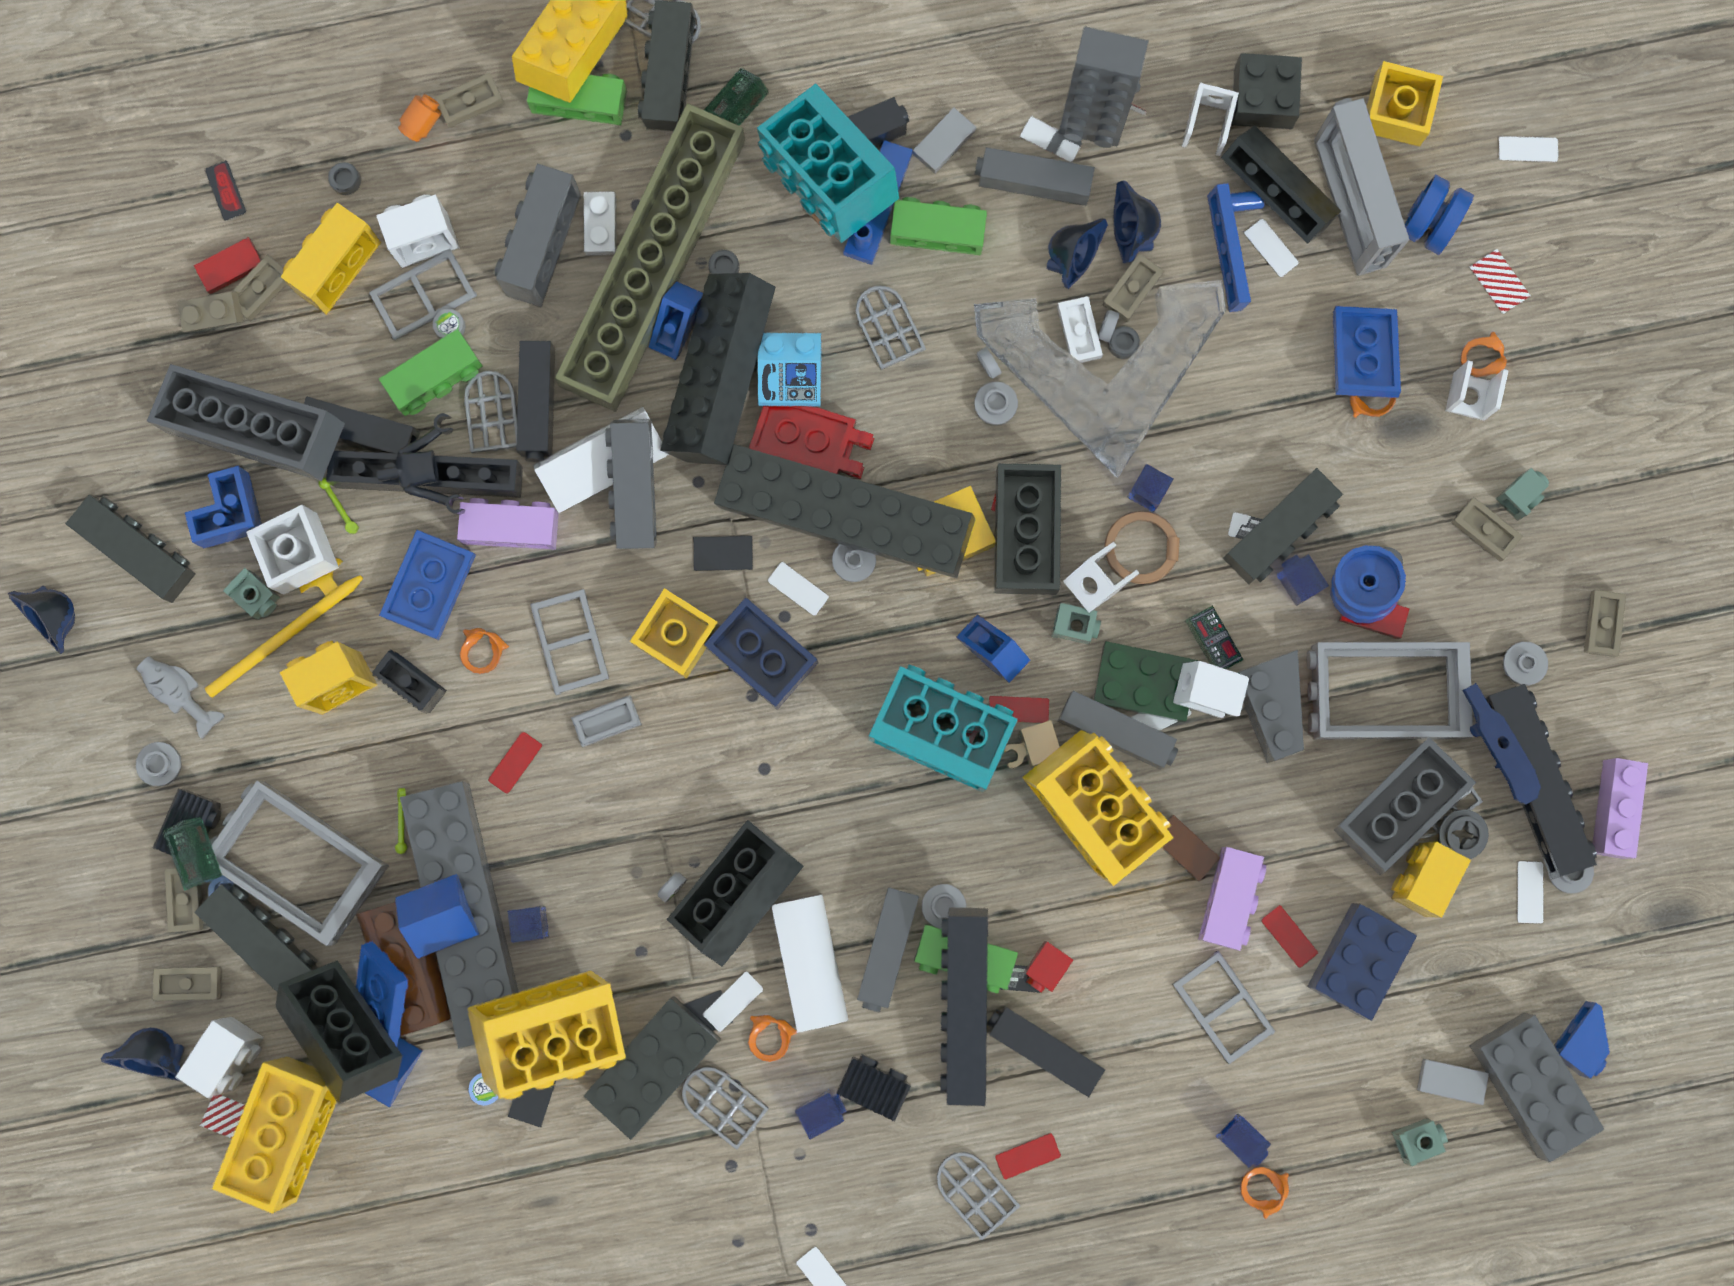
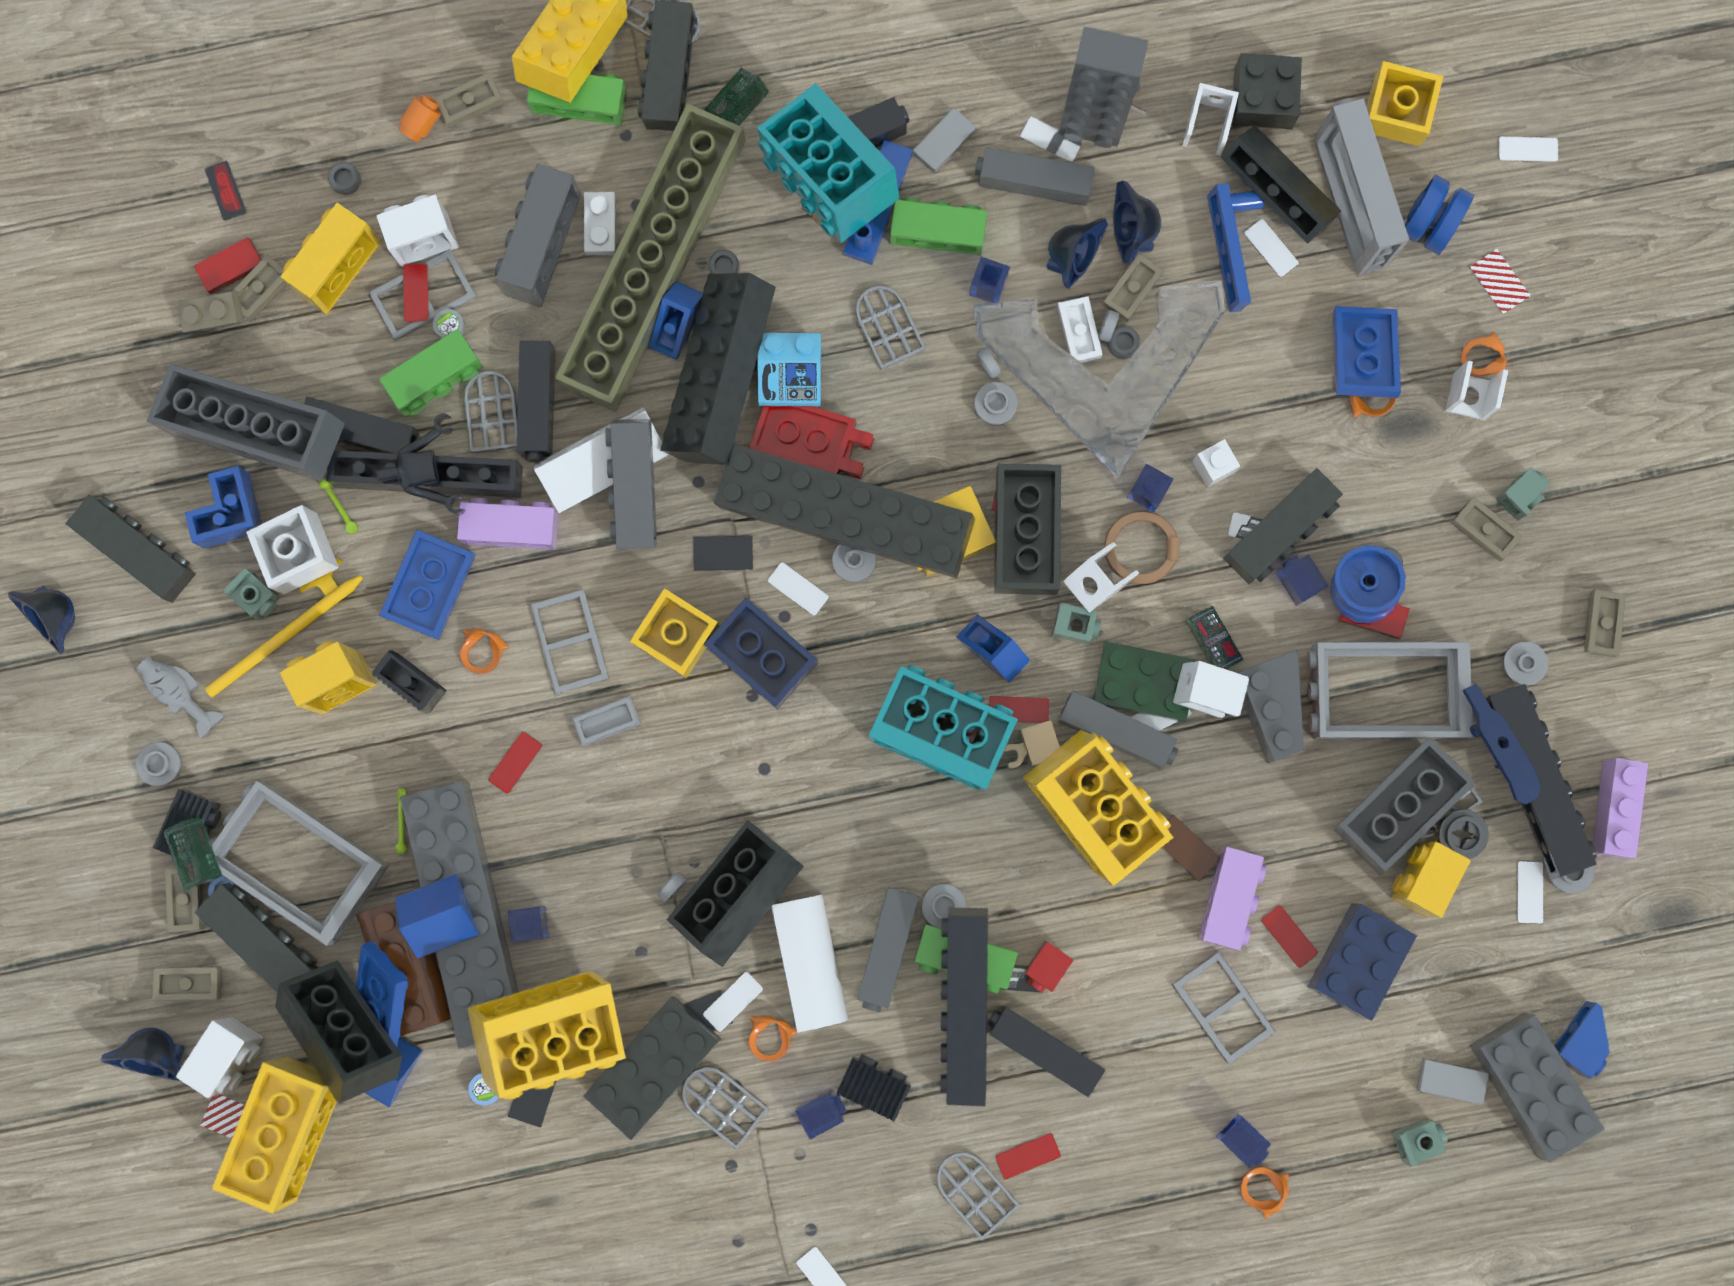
(415, 292): none -> red sticker
(989, 280): none -> clear blue brick
(1216, 463): none -> white brick

